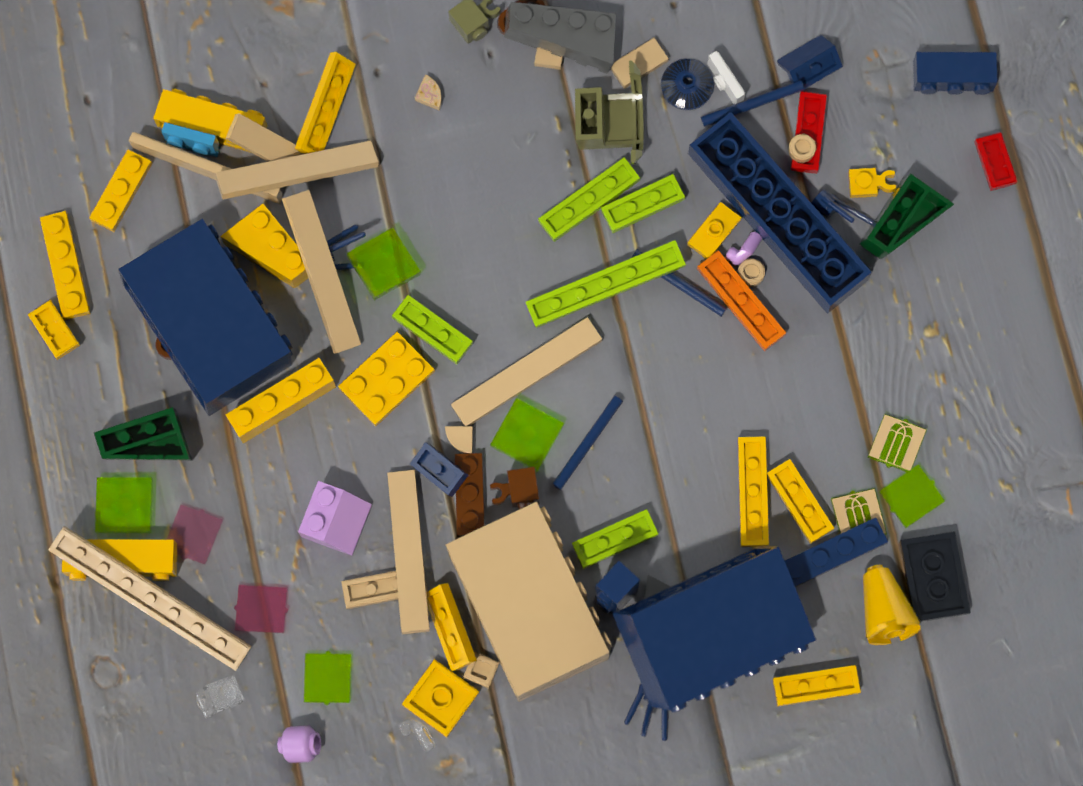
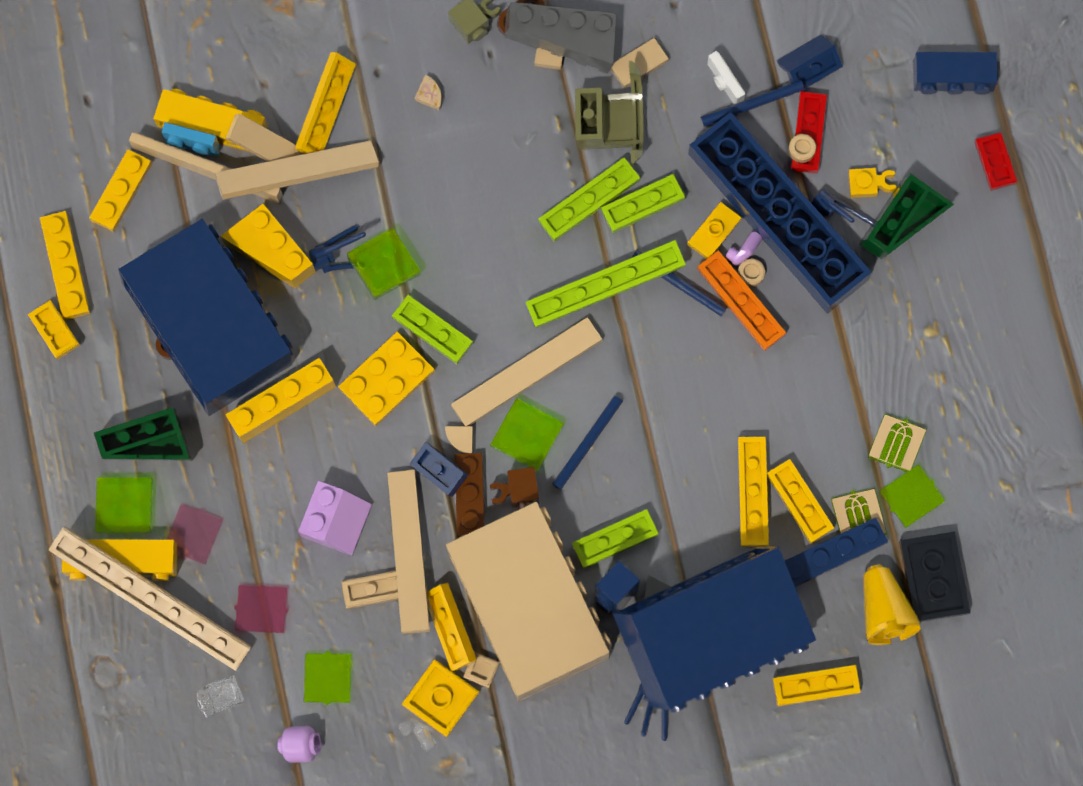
(321, 271): tan tile -> none
(687, 96): dish -> none

